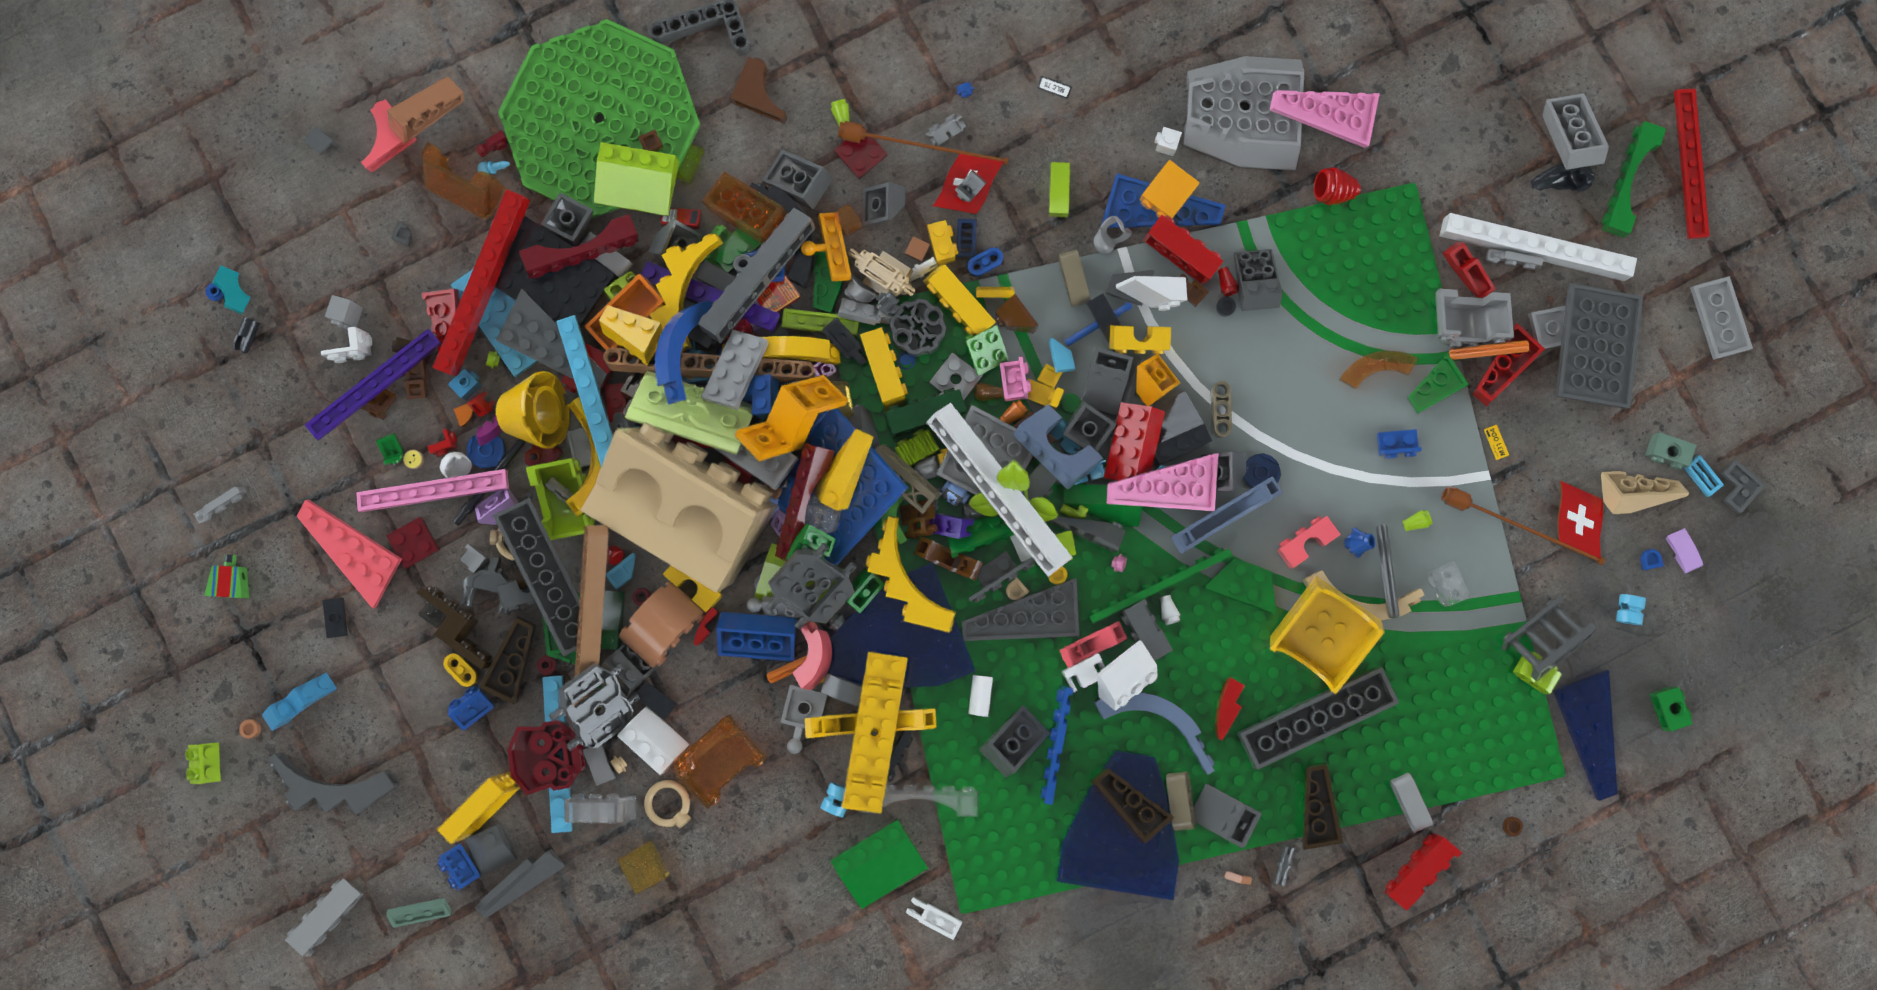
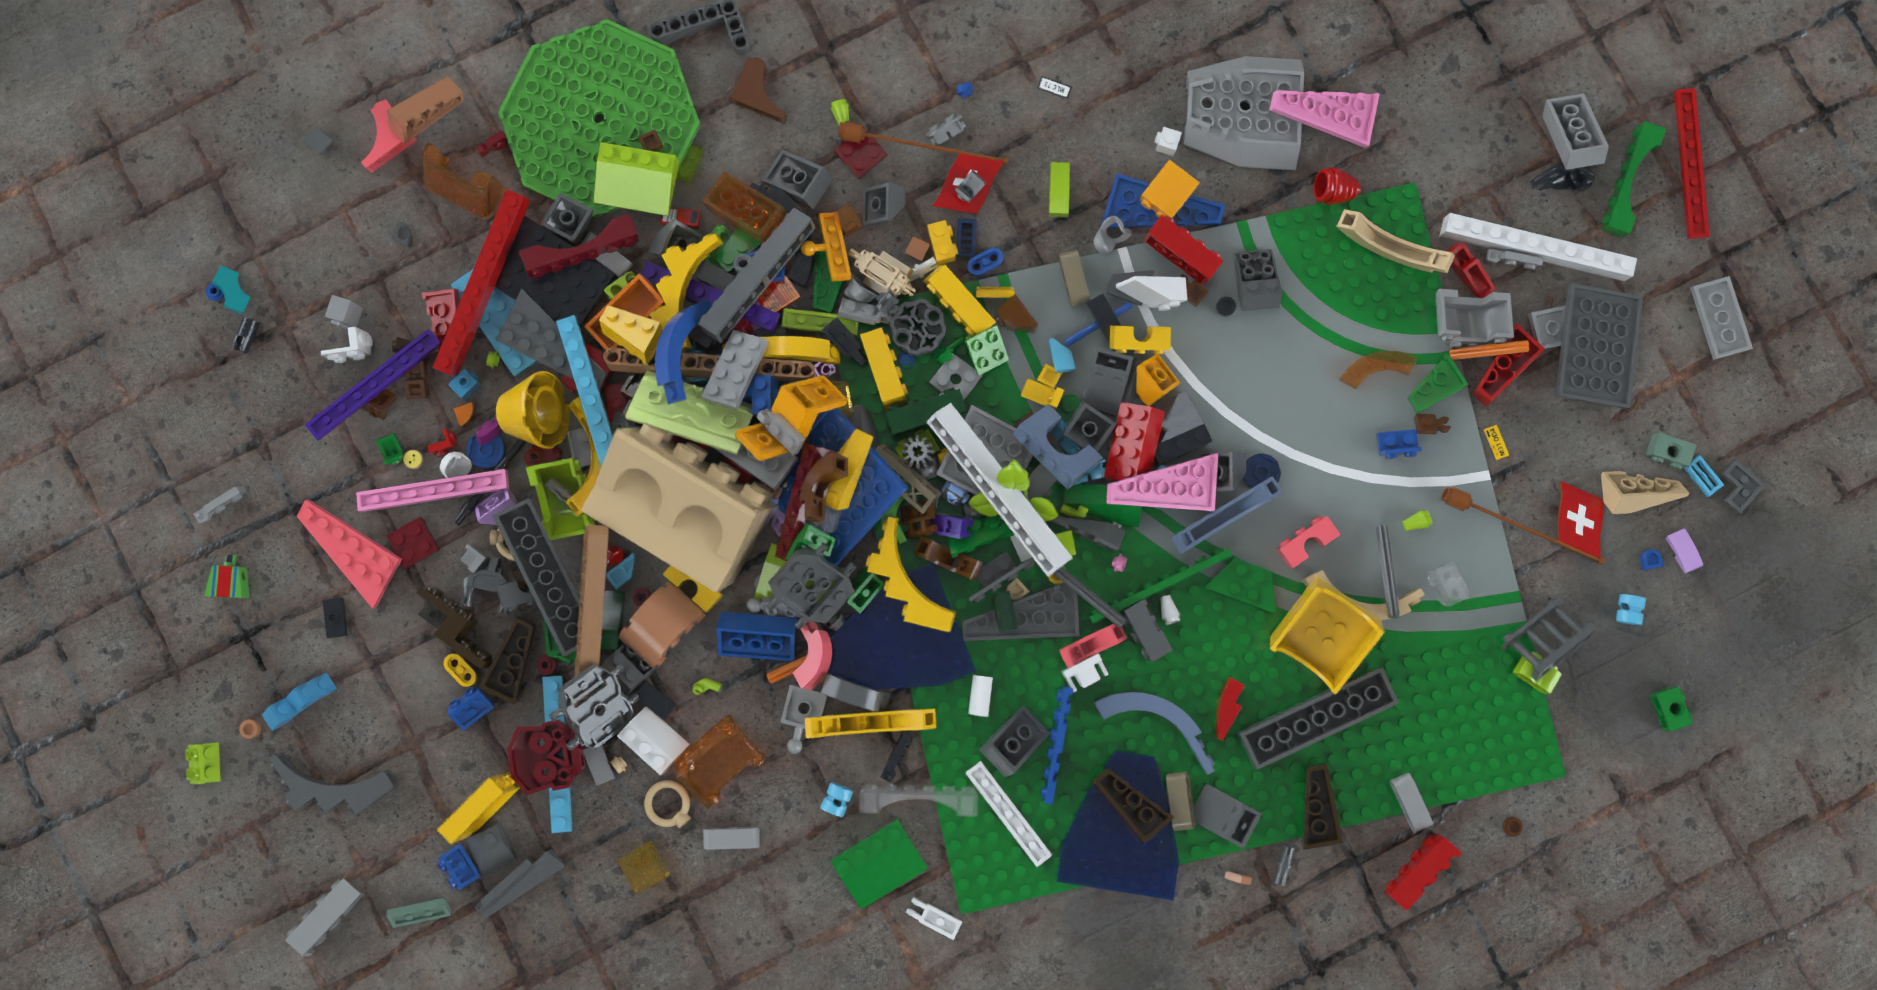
(479, 404): red tile -> none
(491, 167): medium azure bar -> none
(600, 808): clear wedge -> none
(703, 631): red slope -> none
(705, 684): none -> lime arm
(731, 838): none -> light grey beam
(781, 430): none -> light grey hinge
(818, 482): none -> reddish brown arch
(871, 753): yellow piece -> none
(924, 451): none -> light grey gear
(946, 354): none -> green bar
(987, 392): clear orange cone -> none
(1004, 611): none -> clear green brick
(1008, 814): none -> white tile
(1014, 380): bright pink bracket -> none
(1015, 412): orange cone -> none
(1090, 597): none -> dark grey axle
(1126, 676): white slope -> none
(1224, 400): dark tan beam -> none
(1227, 282): red cone -> none
(1359, 542): blue rock -> none
(1375, 239): none -> tan arch
(1430, 425): none -> reddish brown plate
(1590, 723): clear blue wing -> none

